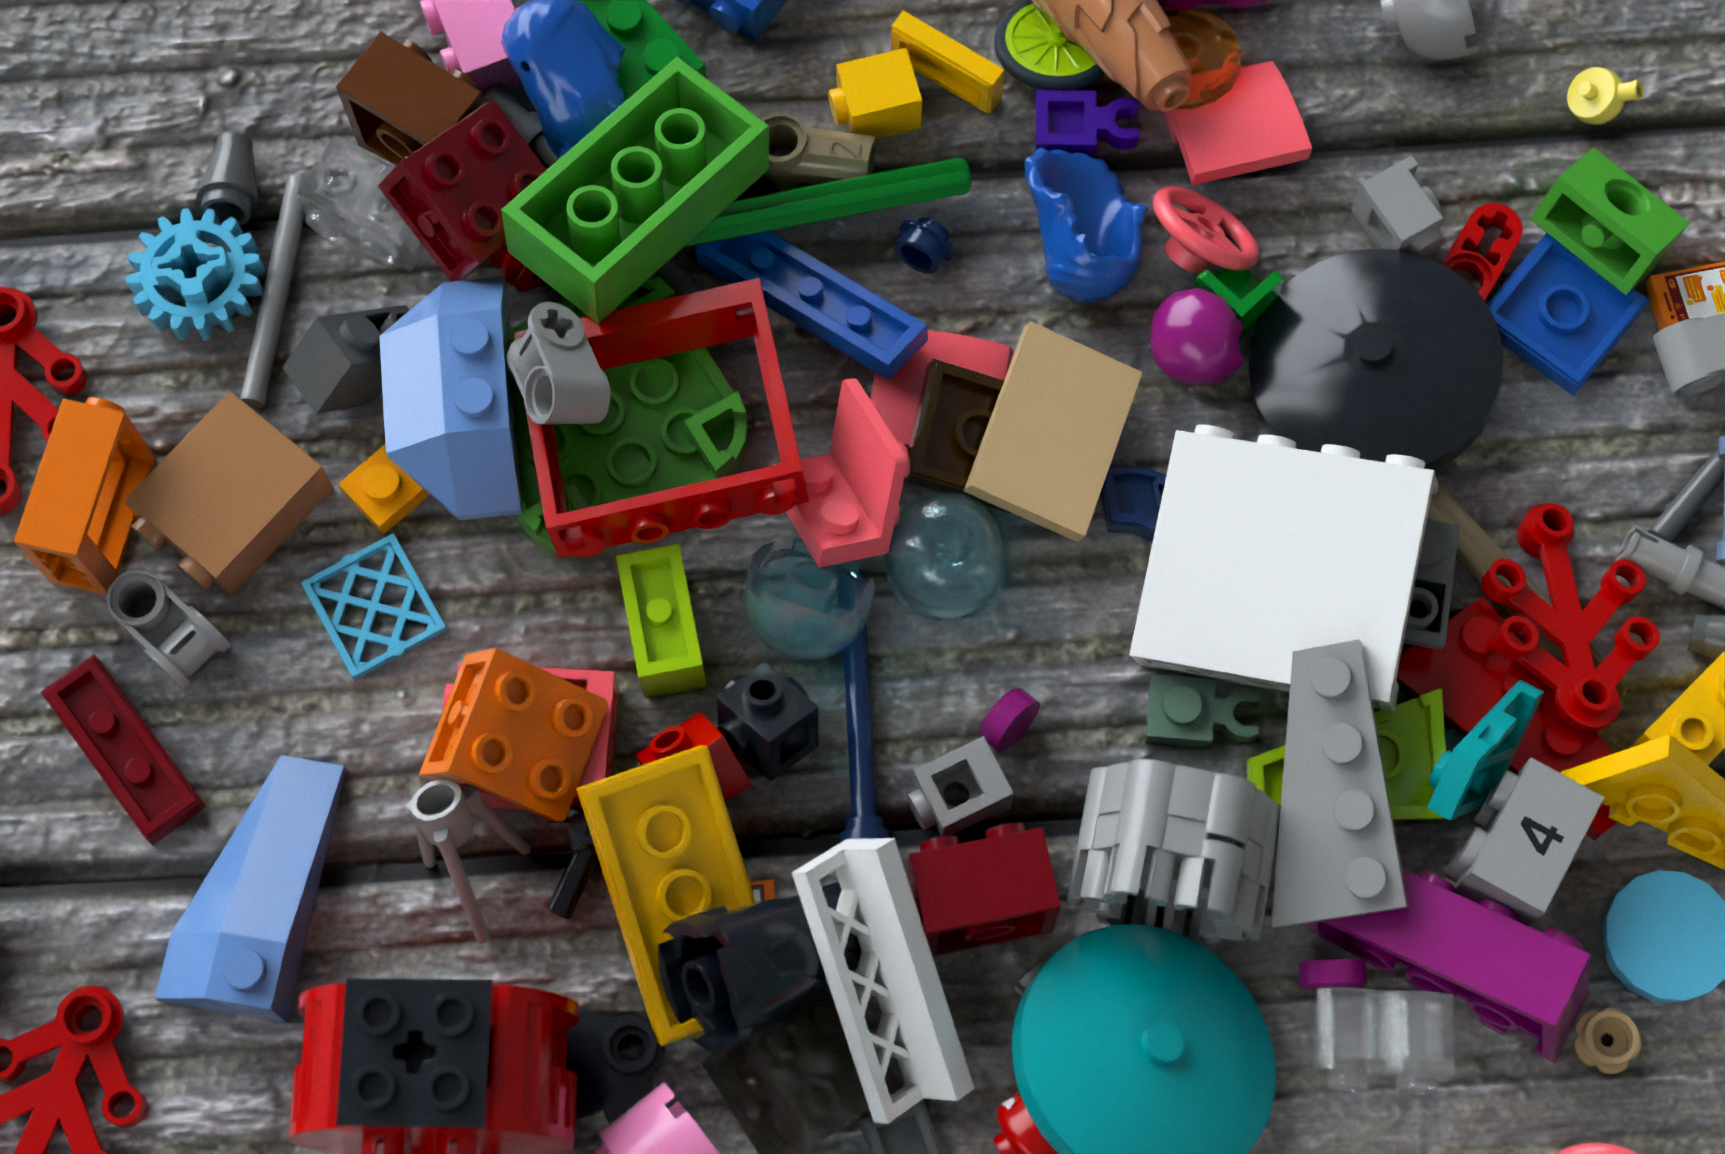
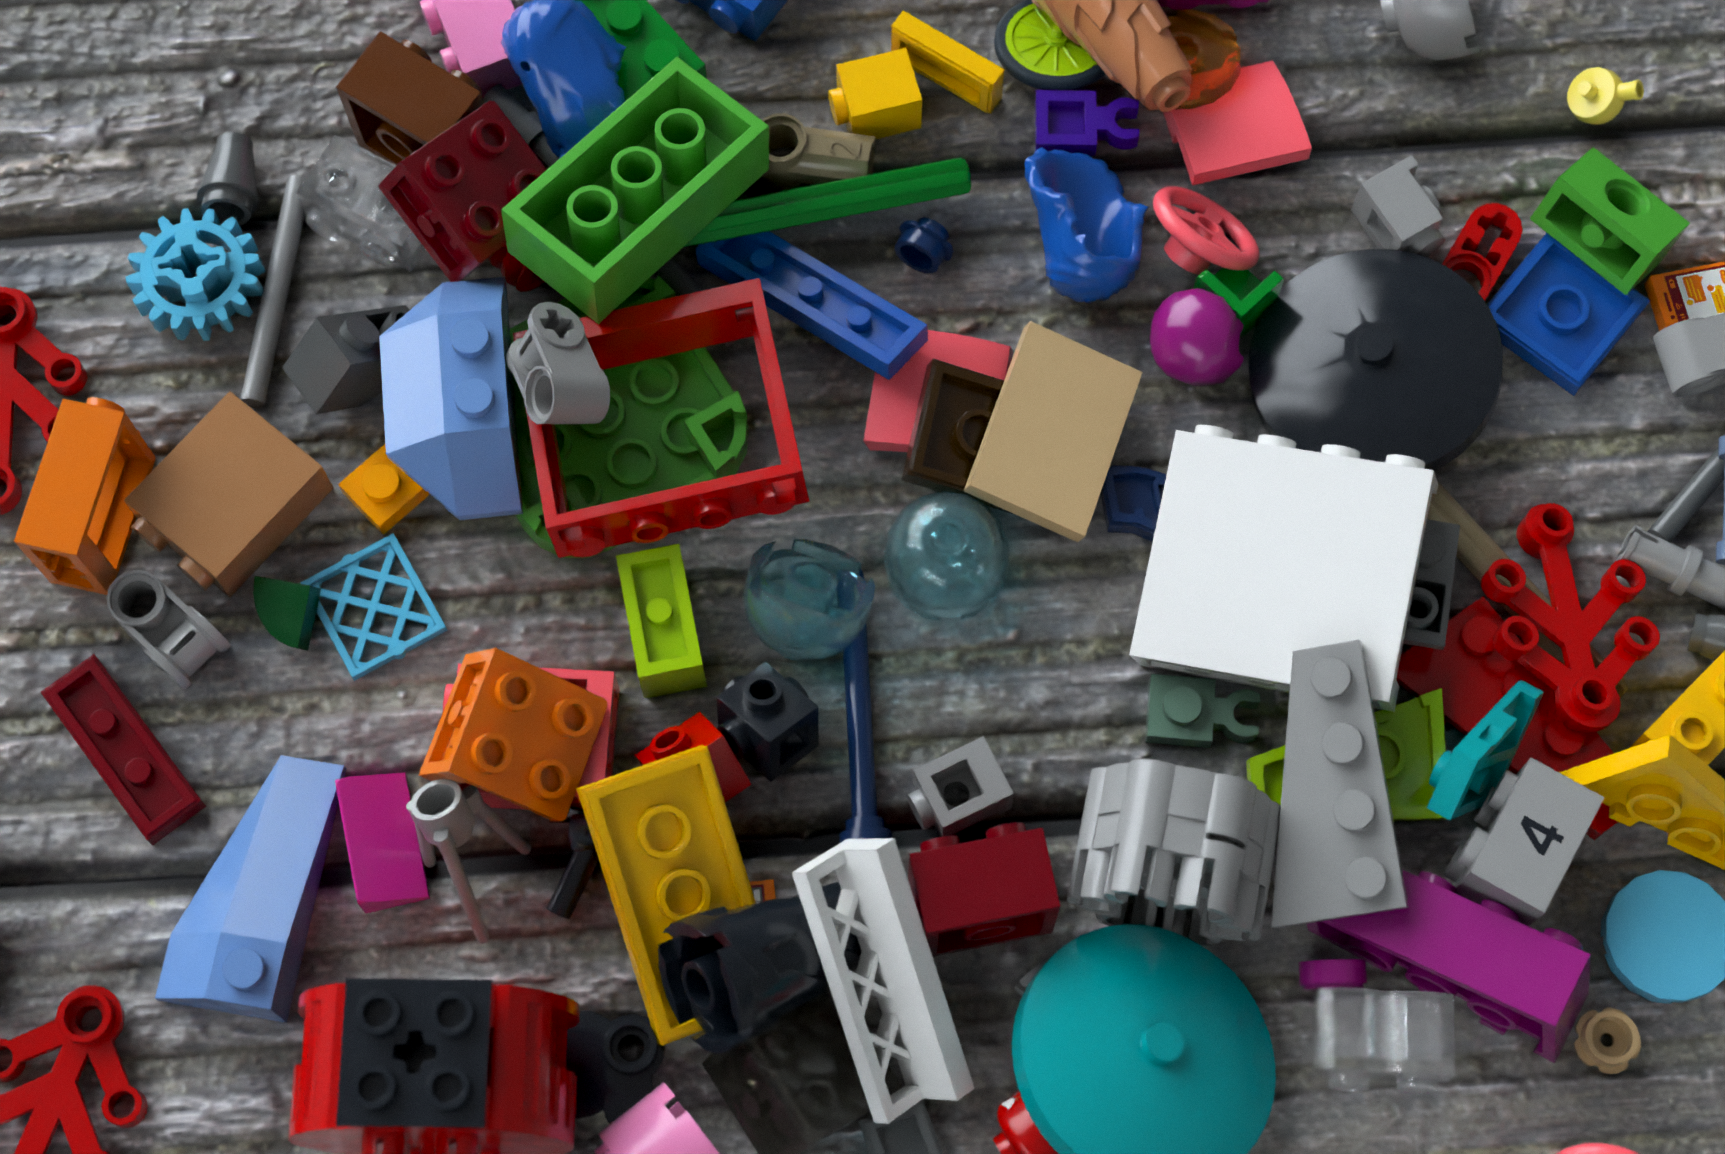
(286, 610): none -> dark green tile
(381, 841): none -> dark pink slope
(853, 486): coral bracket -> none
(1009, 719): magenta tile -> none

